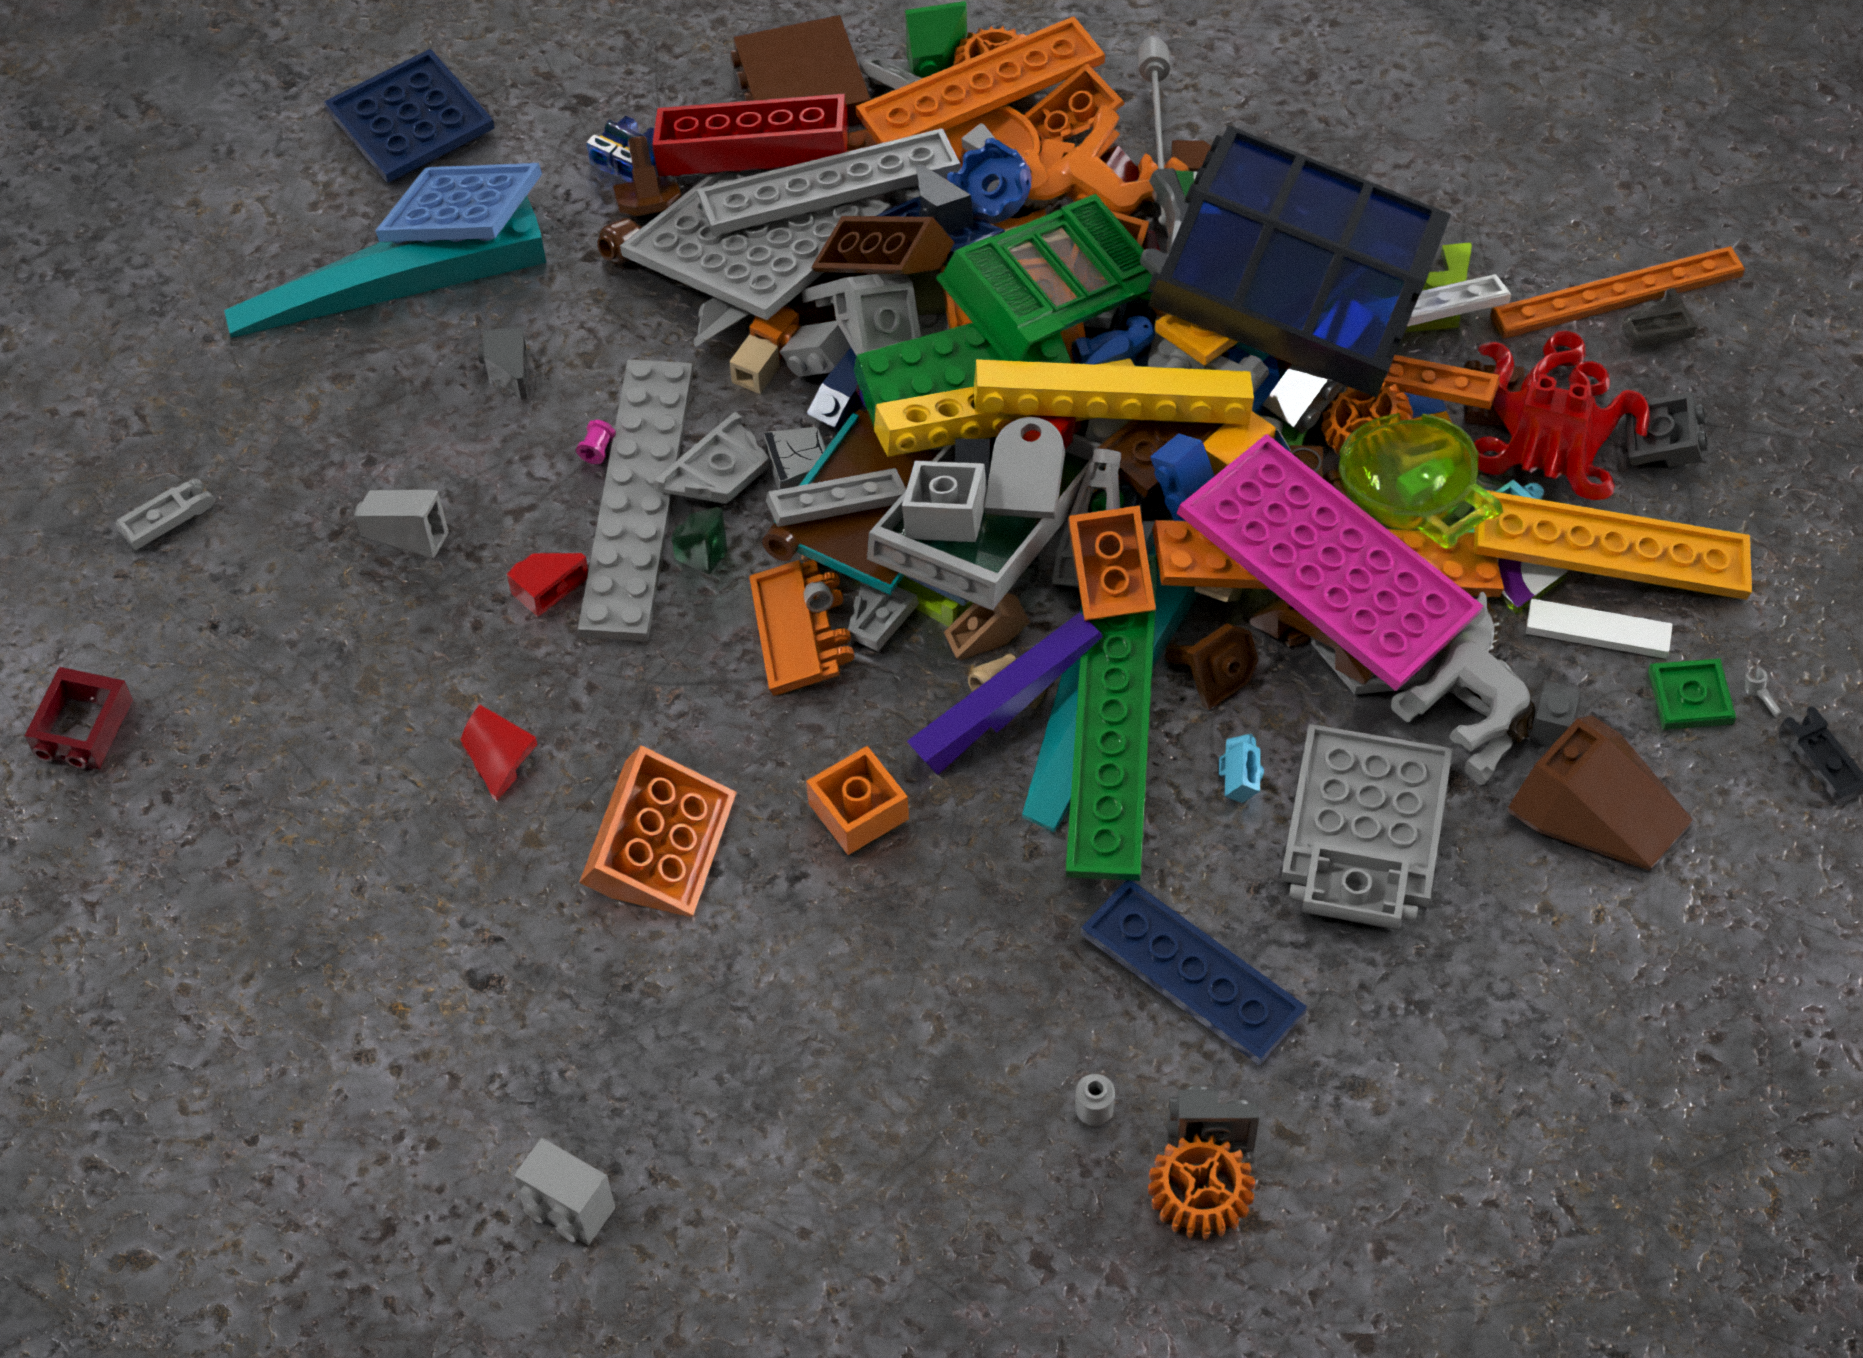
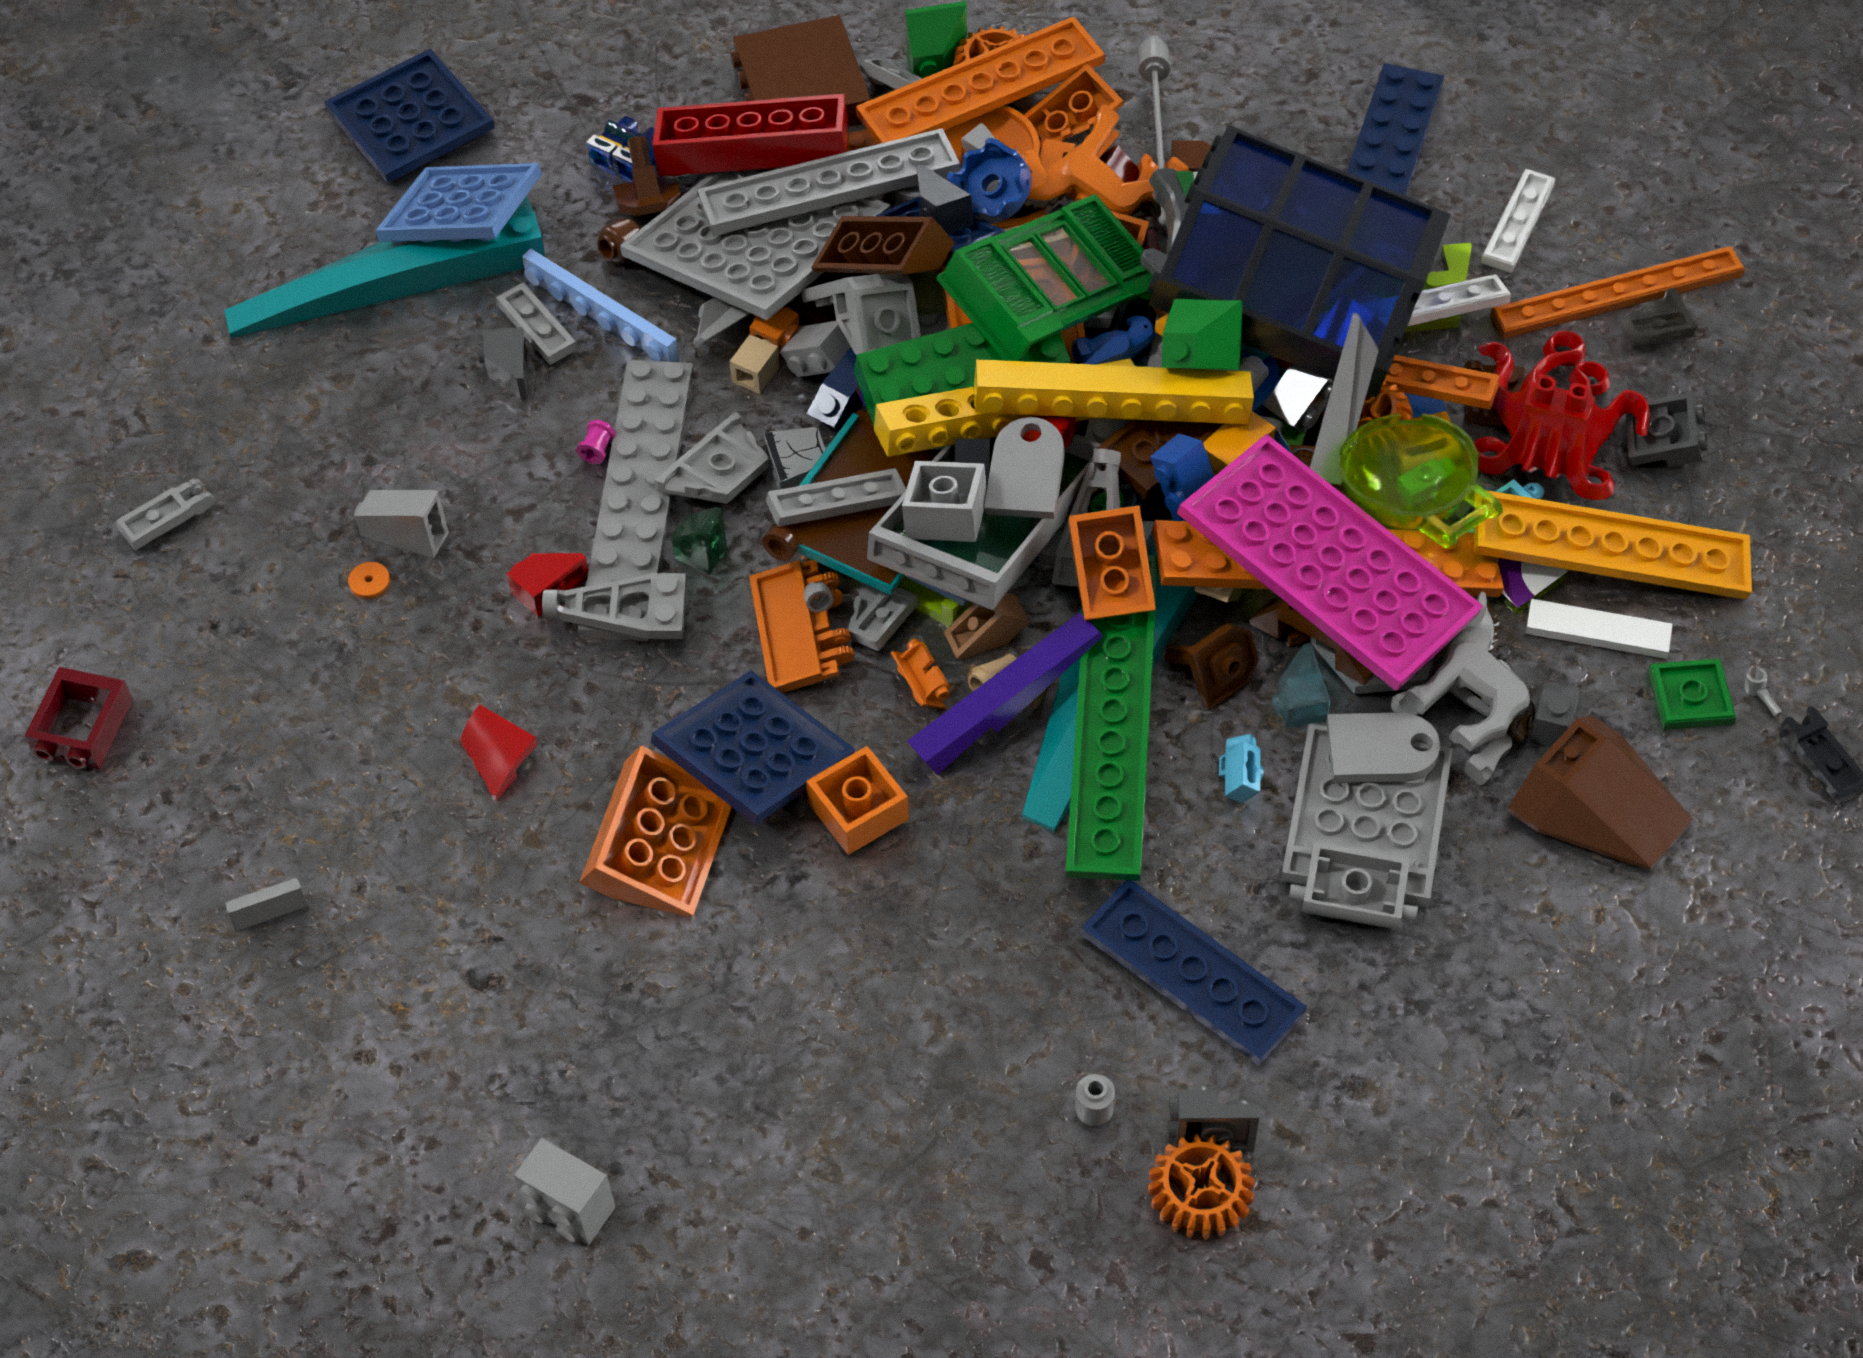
(266, 904): none -> light grey tile
(372, 589): none -> orange wheel
(537, 322): none -> light grey plate
(600, 307): none -> light blue plate
(665, 605): none -> light grey plate
(751, 746): none -> dark blue plate
(927, 686): none -> orange hinge
(1203, 335): none -> green slope
(1302, 691): none -> clear light blue slope
(1345, 399): none -> light grey wedge
(1380, 747): none -> light grey tile
(1395, 127): none -> dark blue plate
(1518, 220): none -> white tile

